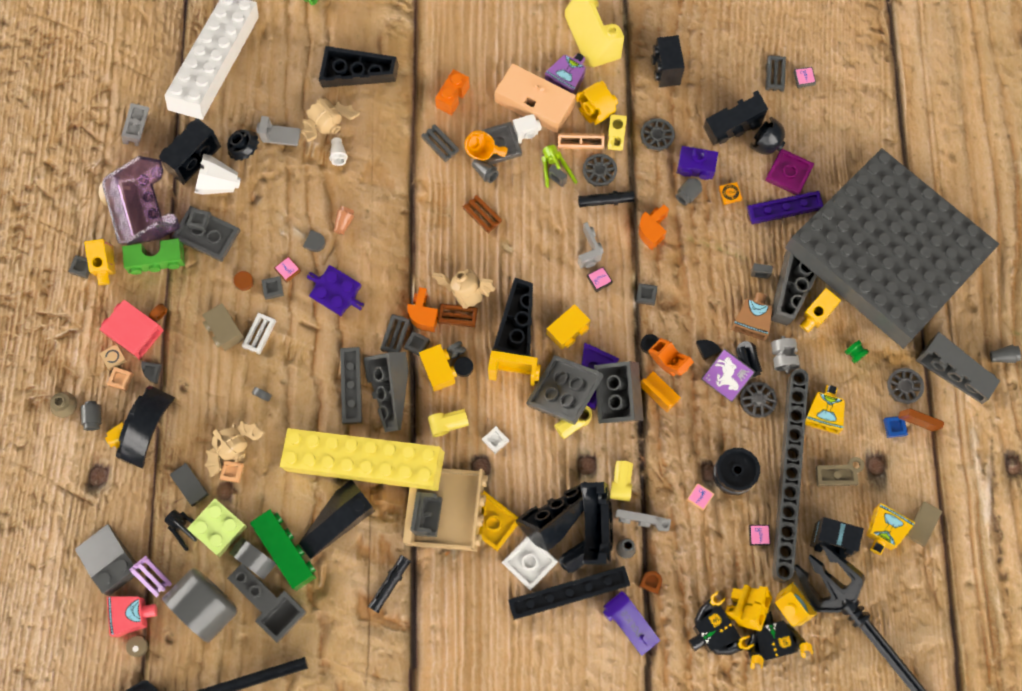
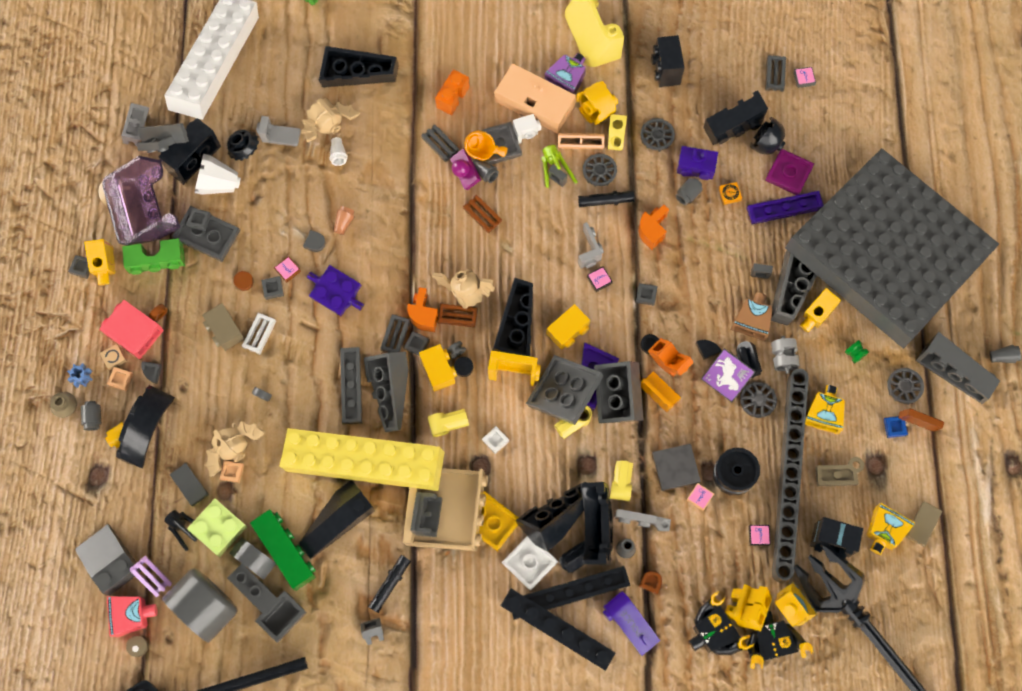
(84, 373): none -> medium blue gear
(160, 137): none -> dark grey bracket
(370, 629): none -> tile
(464, 169): none -> magenta tile
(558, 629): none -> black plate
(676, 467): none -> flat silver tile

